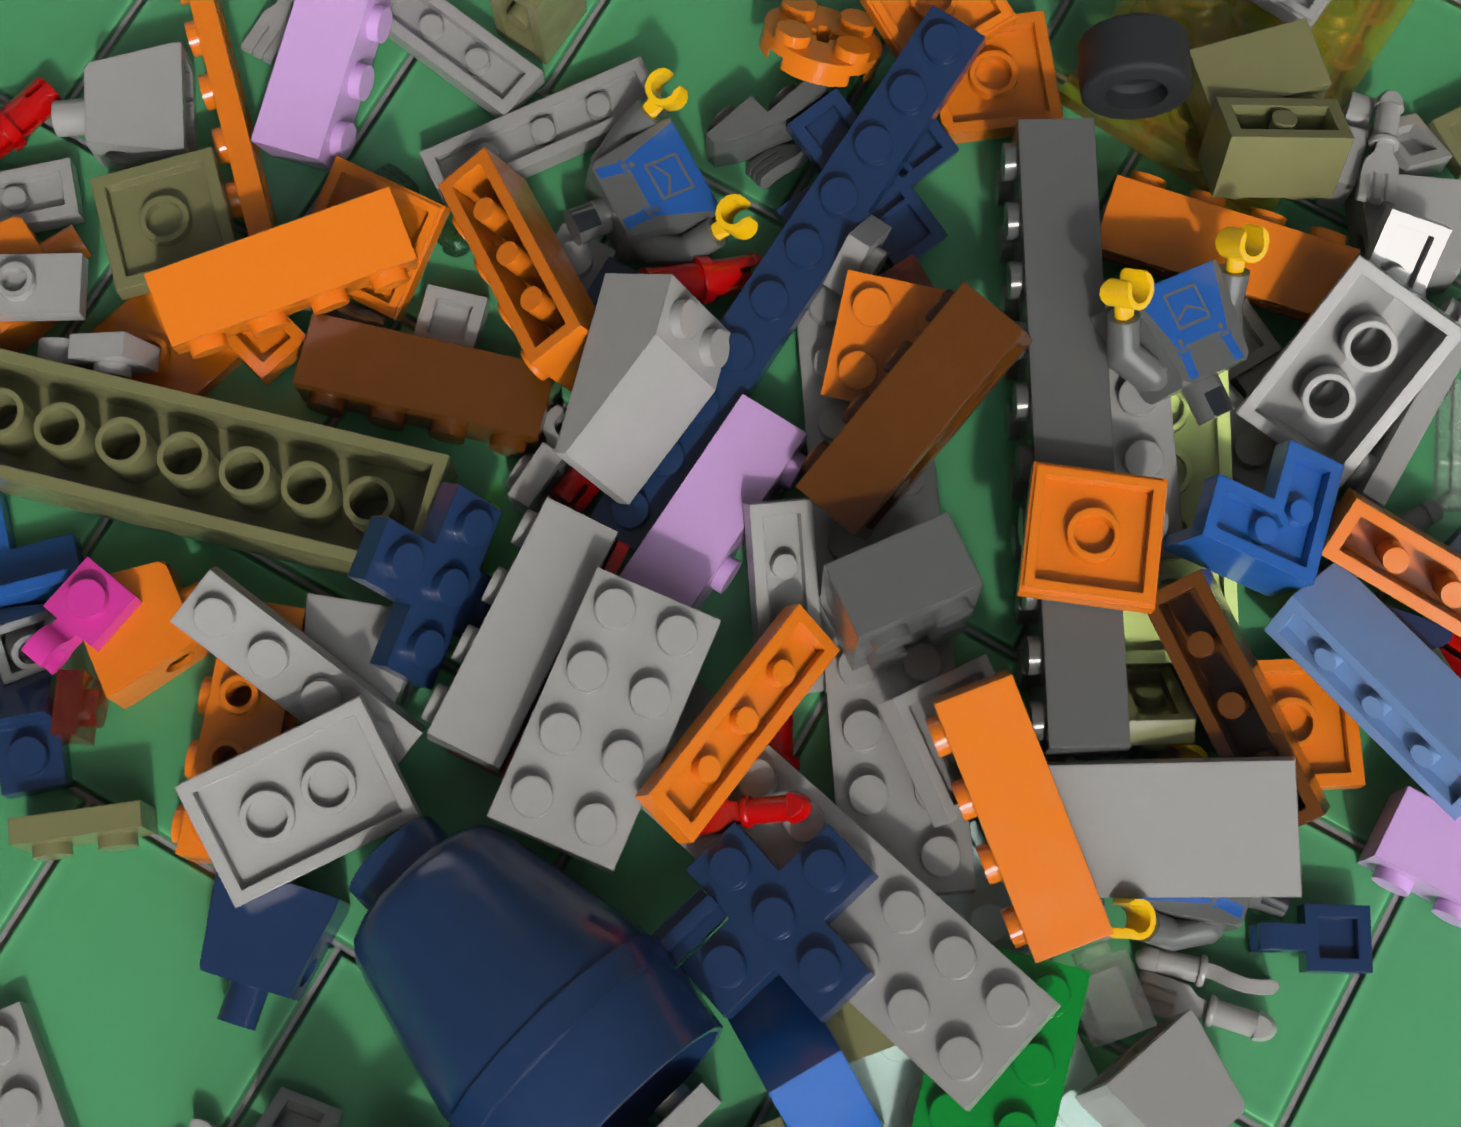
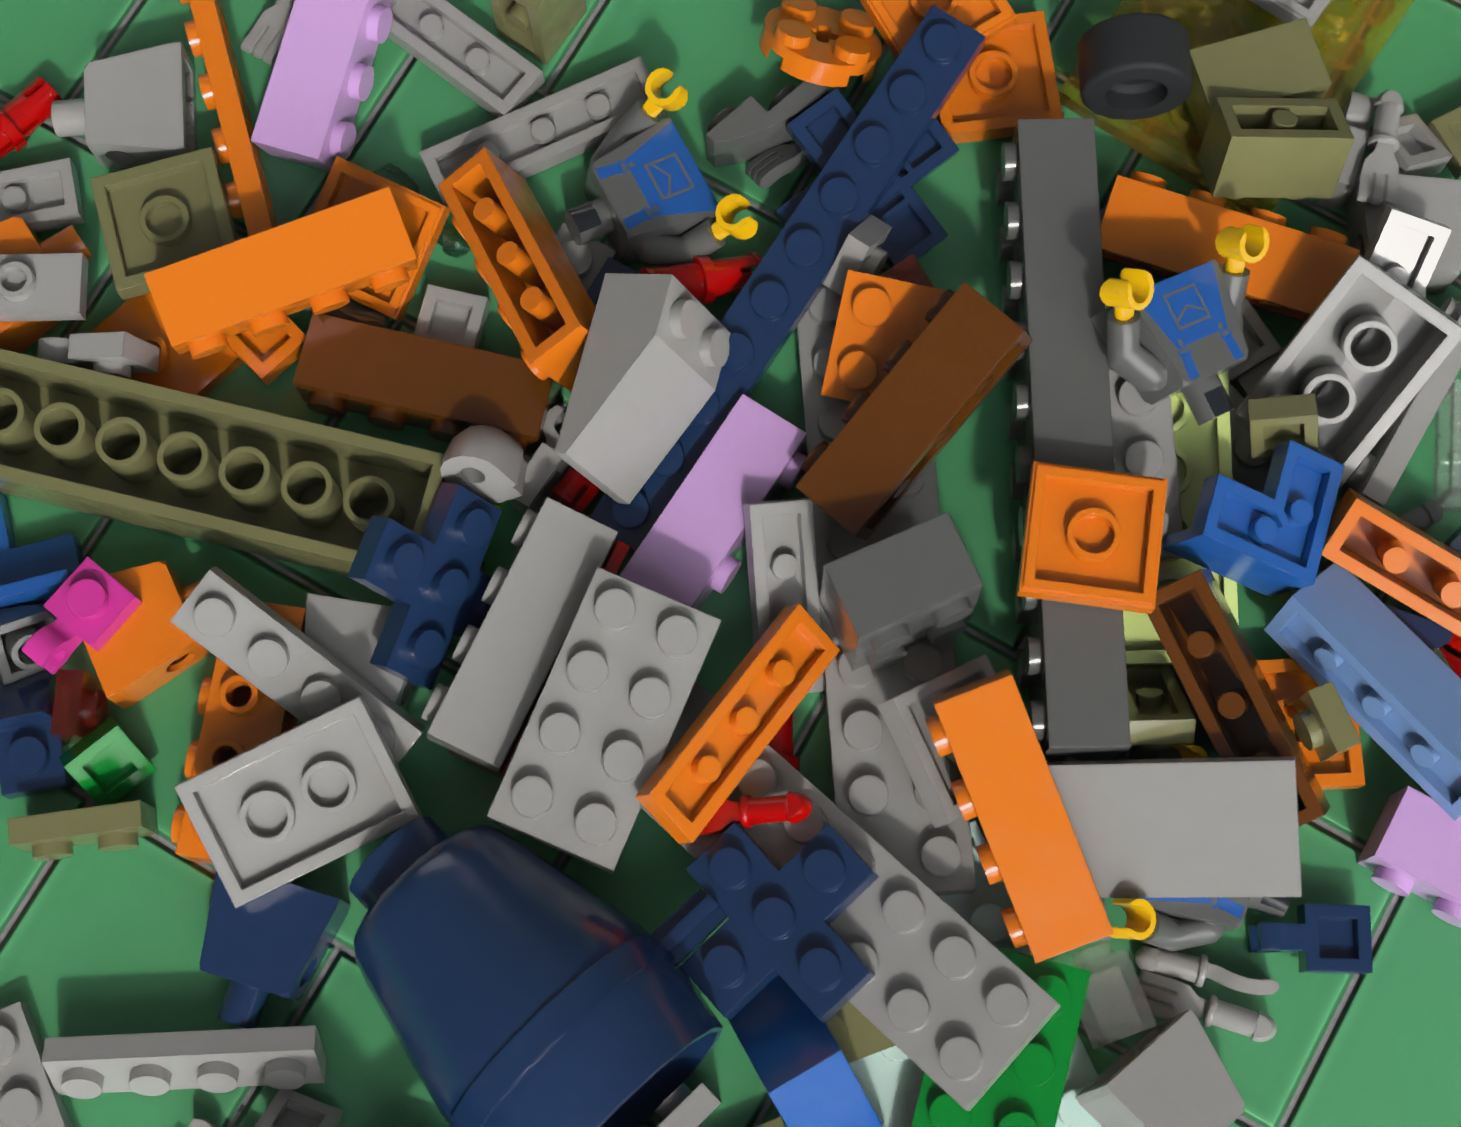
(107, 763): none -> green plate
(185, 1060): none -> light grey plate
(485, 463): none -> light grey piece
(1282, 419): none -> olive plate
(1324, 722): none -> olive plate

